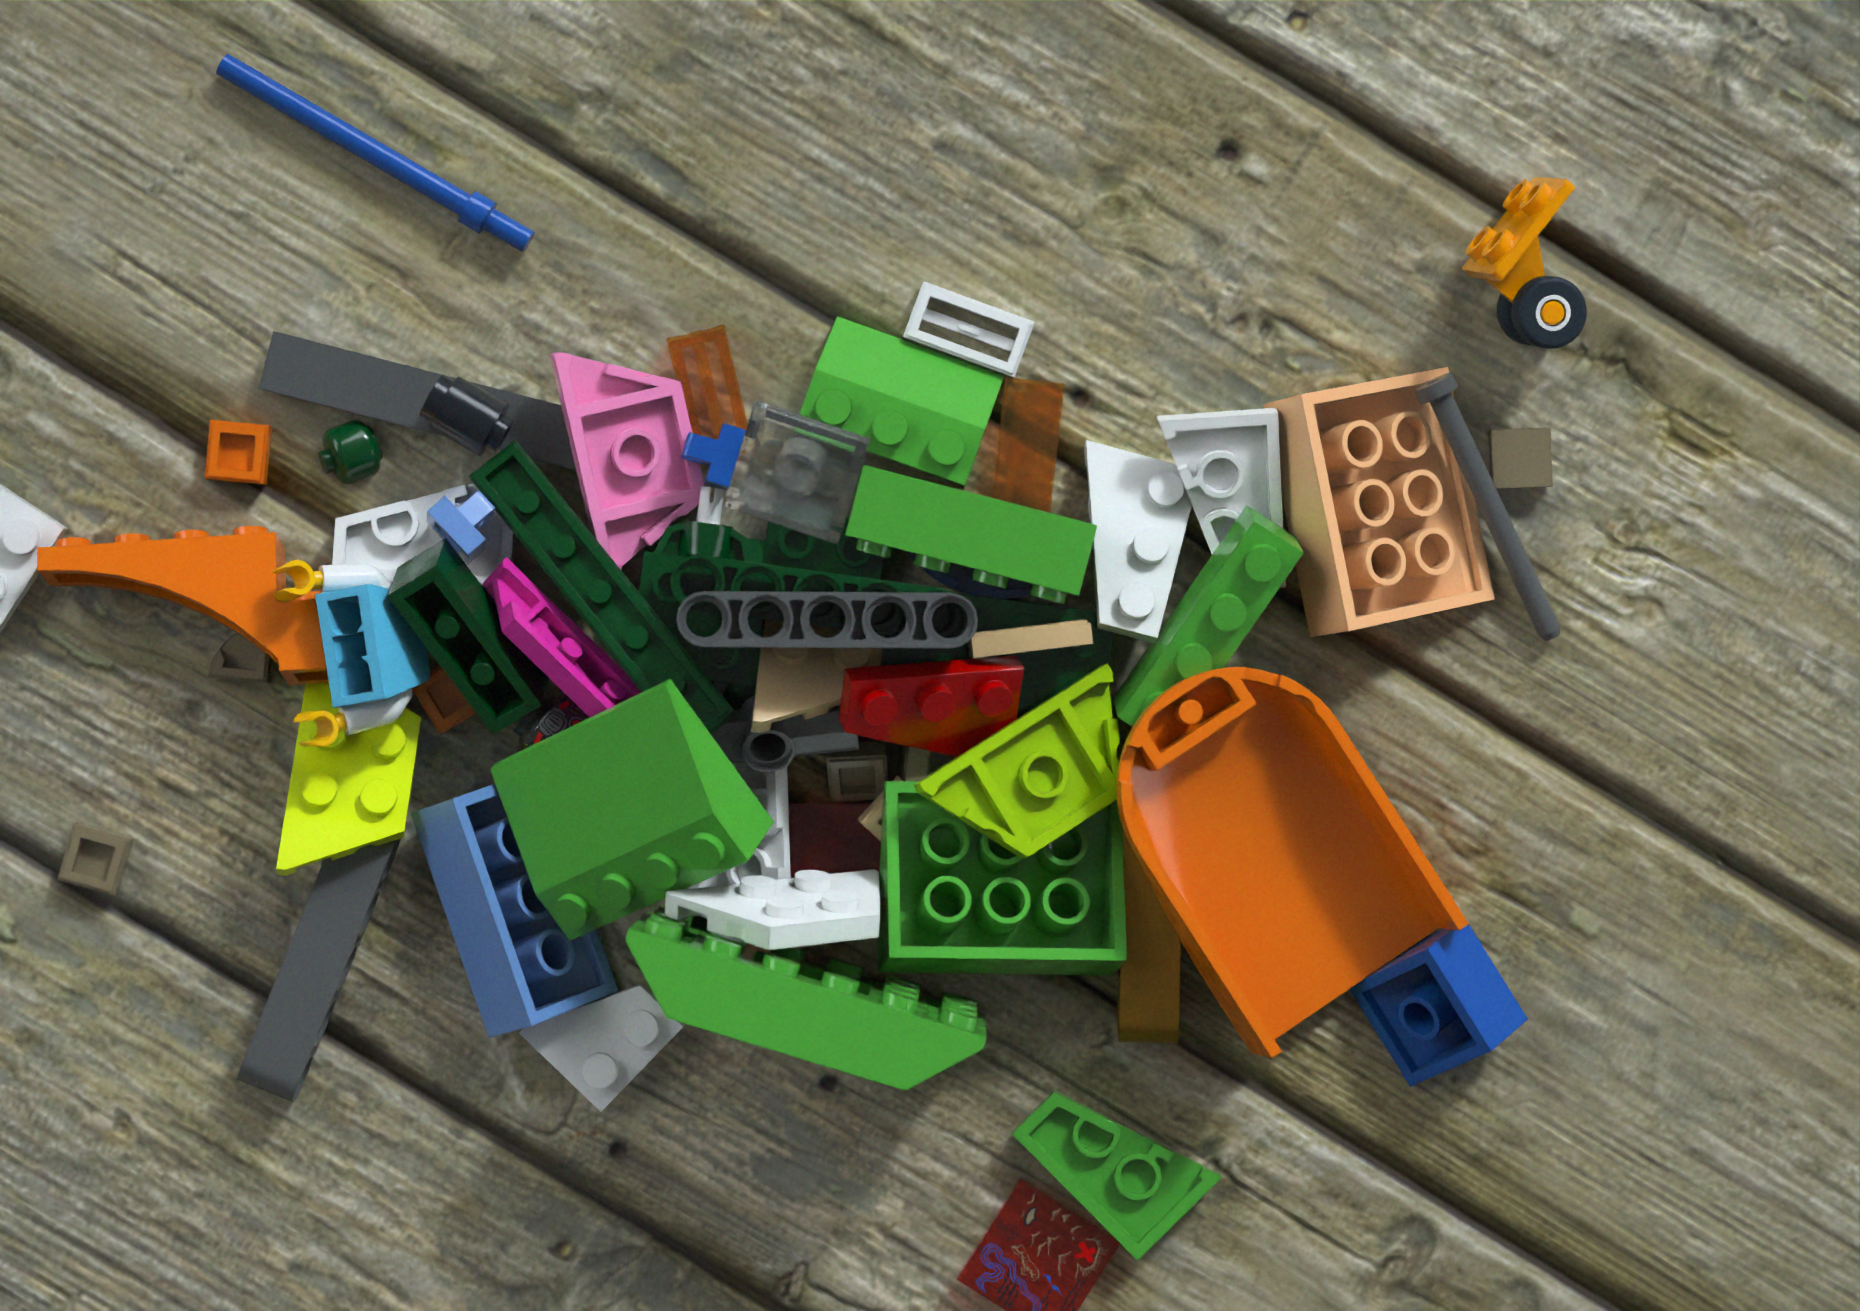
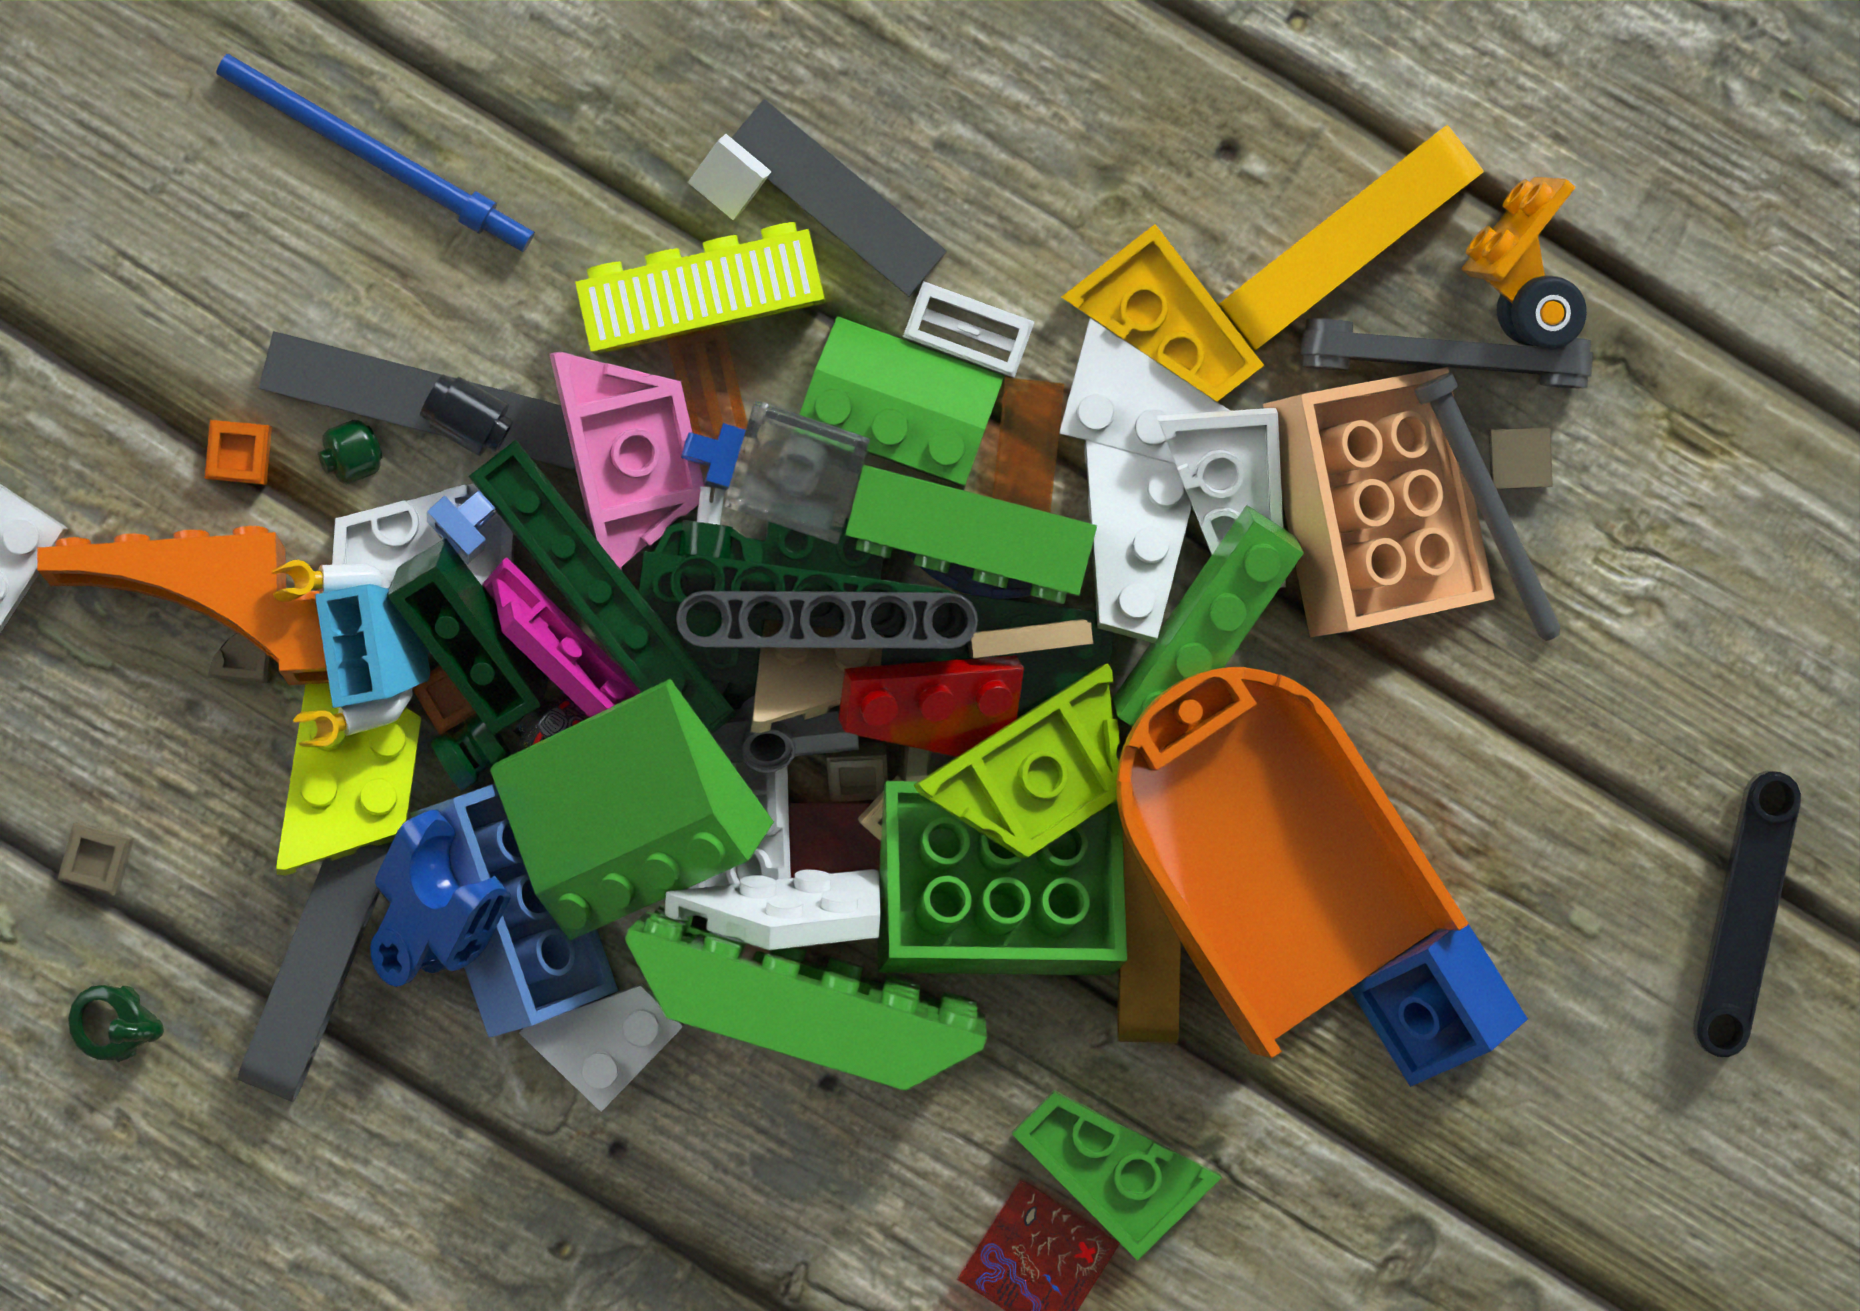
(126, 1034): none -> dark green piece
(430, 916): none -> blue piece
(481, 743): none -> dark green wheel
(700, 290): none -> neon yellow brick
(729, 176): none -> white tile
(839, 199): none -> dark grey tile
(1122, 392): none -> white wing
(1167, 314): none -> yellow wing
(1332, 346): none -> dark grey piece
(1351, 237): none -> yellow beam
(1747, 913): none -> black piece

